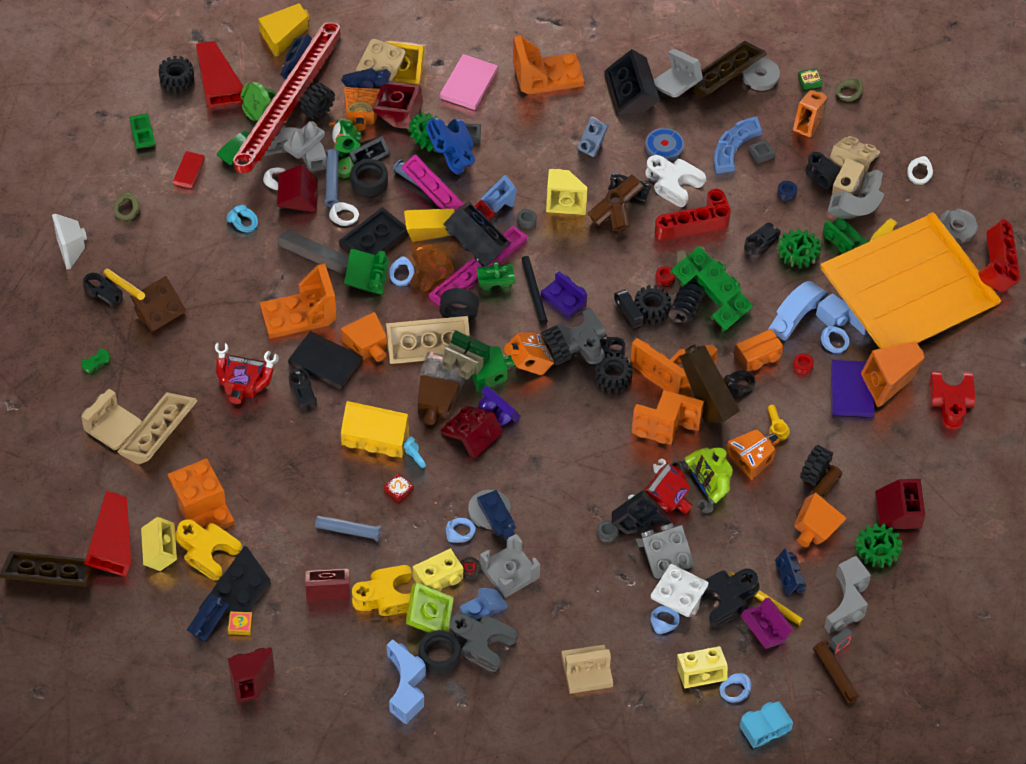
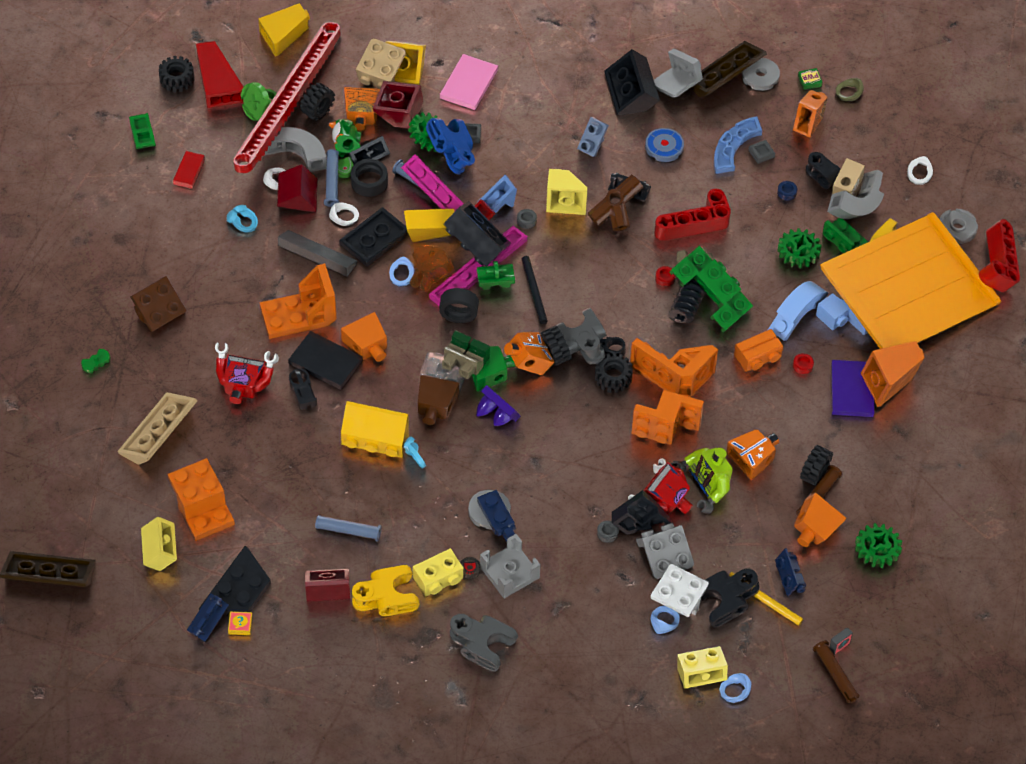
(69, 238): white slope -> none
(106, 290): black piece -> none
(109, 421): tan bracket -> none
(110, 539): red slope -> none
(124, 284): yellow bar -> none
(136, 206): olive piece -> none
(202, 543): yellow piece -> none
(231, 148): green slope -> none
(251, 673): dark red slope -> none
(296, 51): dark blue hinge -> none
(304, 139): light grey tile -> none
(366, 78): dark blue hinge -> none
(366, 271): green hinge -> none
(398, 487): tile -> none
(408, 698): light blue arch -> none
(413, 339): tan slope -> none
(429, 609): lime tile -> none
(444, 637): black tyre -> none
(453, 536): light blue piece -> none
(475, 428): dark red bracket -> none
(487, 603): medium blue slope -> none
(544, 73): orange bracket -> none
(565, 295): dark purple bracket -> none
(587, 668): tan bracket -> none
(628, 308): black piece -> none
(655, 295): black tyre -> none
(670, 176): white piece -> none
(708, 385): dark brown slope -> none
(735, 389): black piece -> none
(762, 237): black piece -> none
(765, 724): medium azure brick -> none
(767, 624): magenta bracket -> none
(778, 426): yellow plate -> none
(826, 341): light blue piece -> none
(853, 150): tan bracket -> none
(853, 580): light grey arch -> none
(901, 504): dark red slope -> none
(952, 398): red piece -> none

